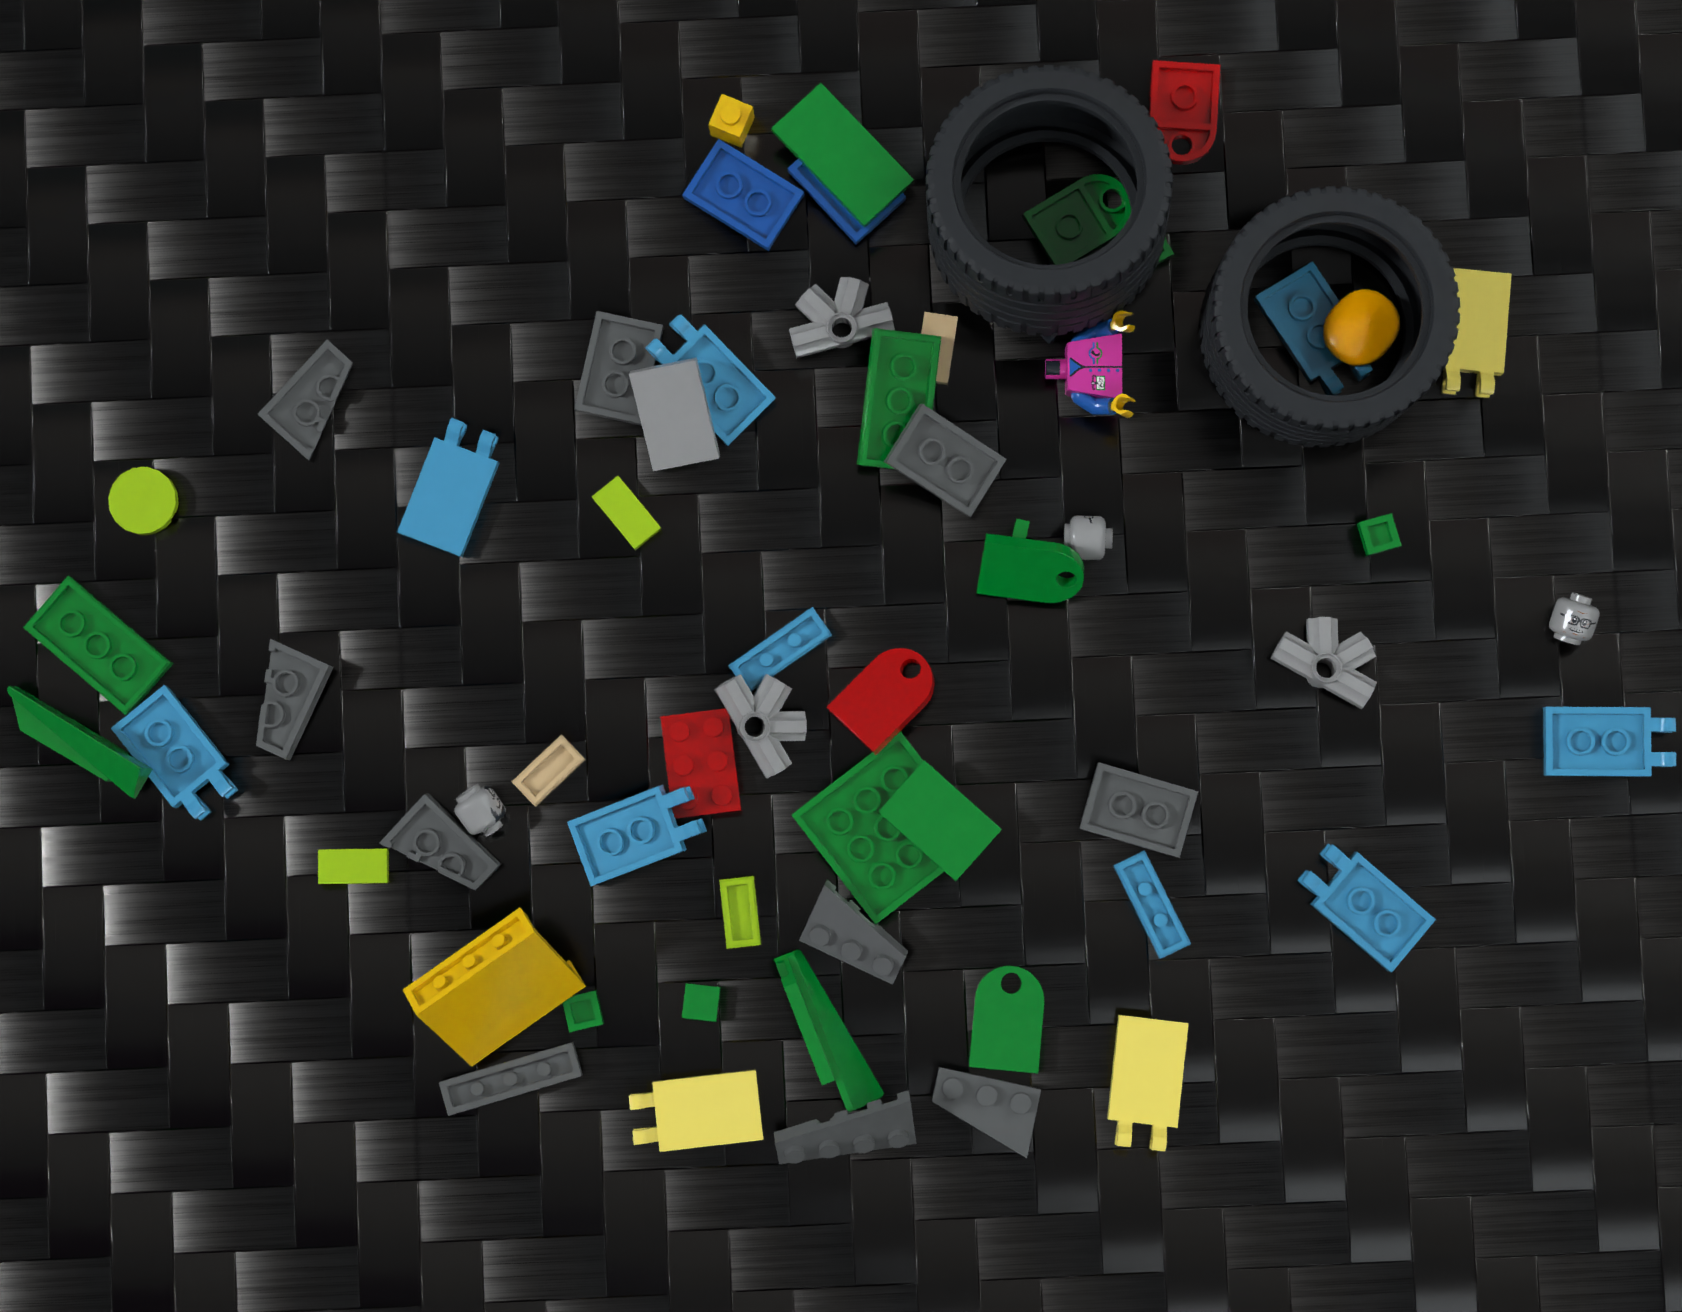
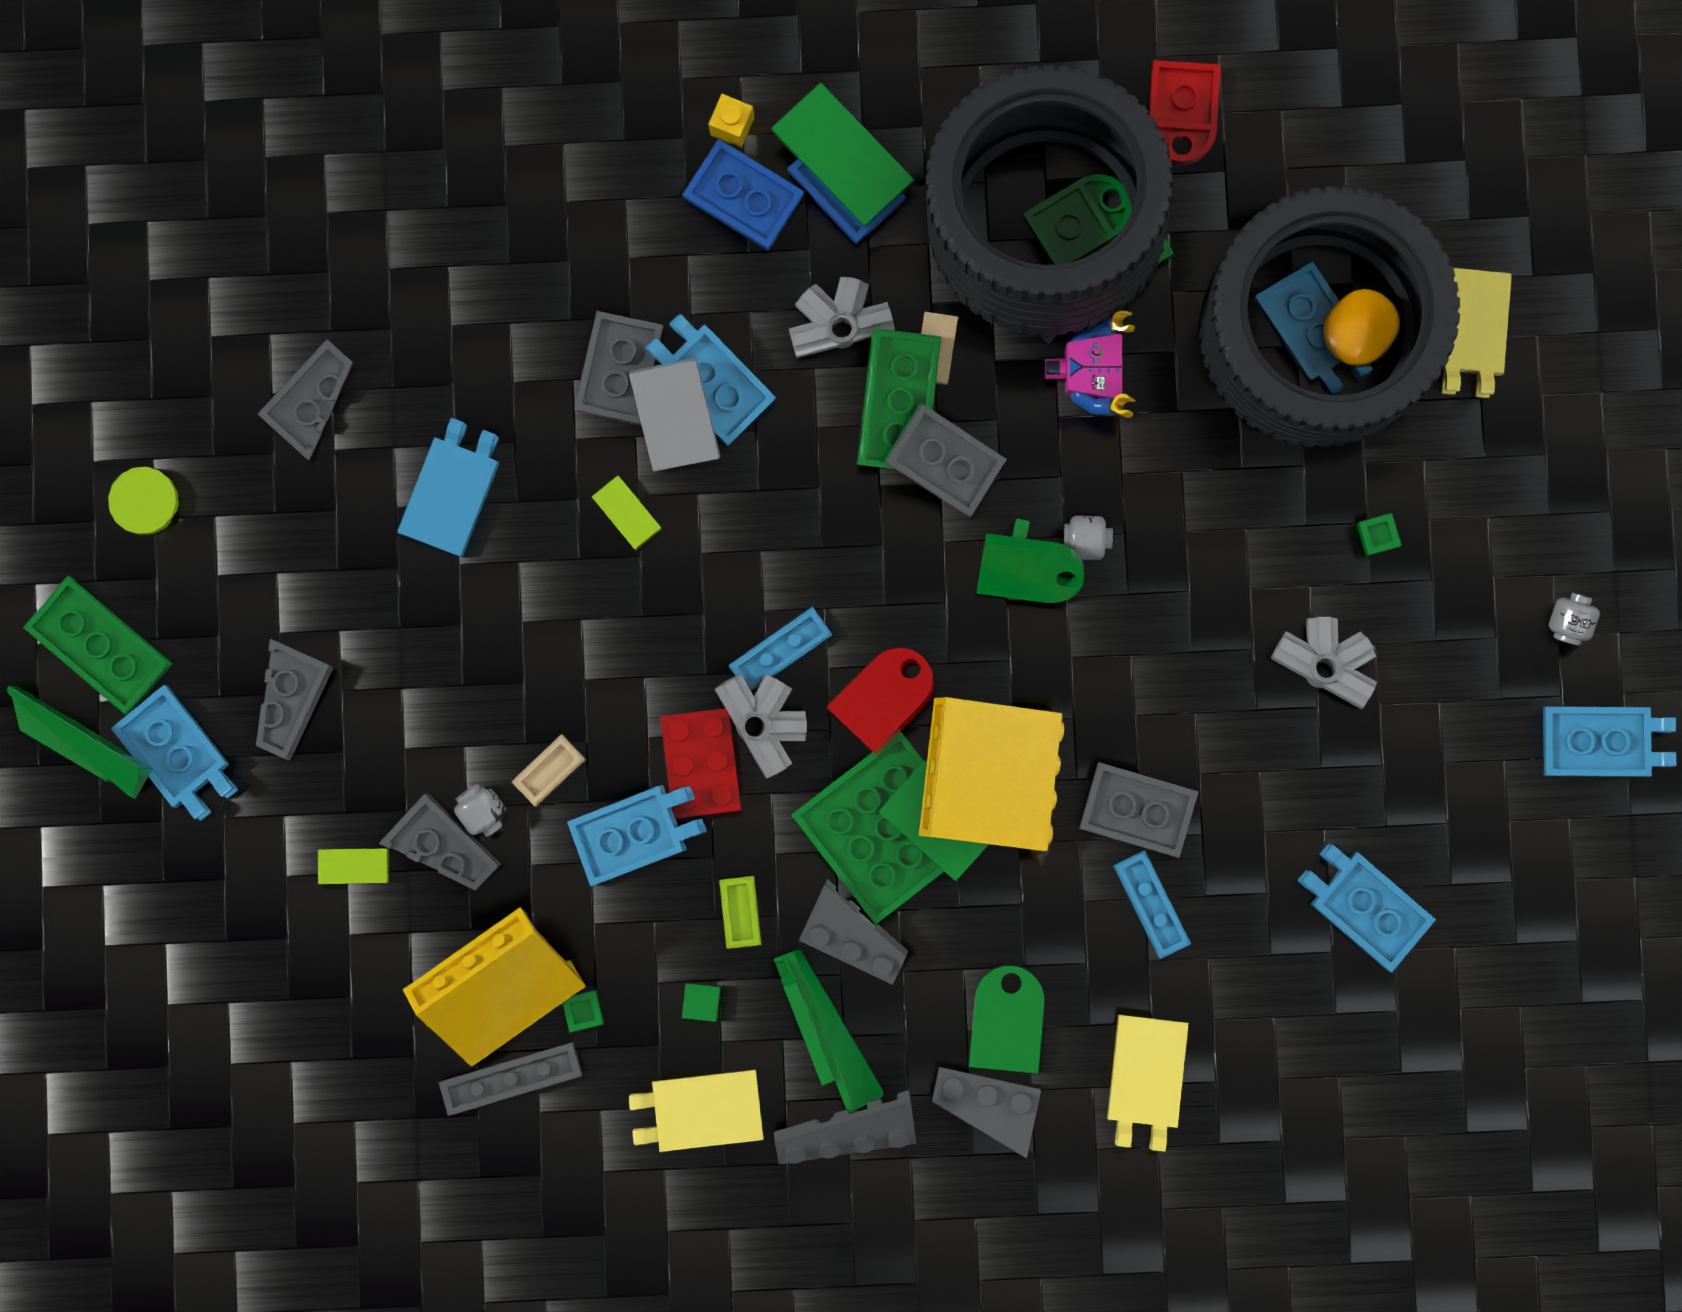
(991, 774): none -> yellow panel

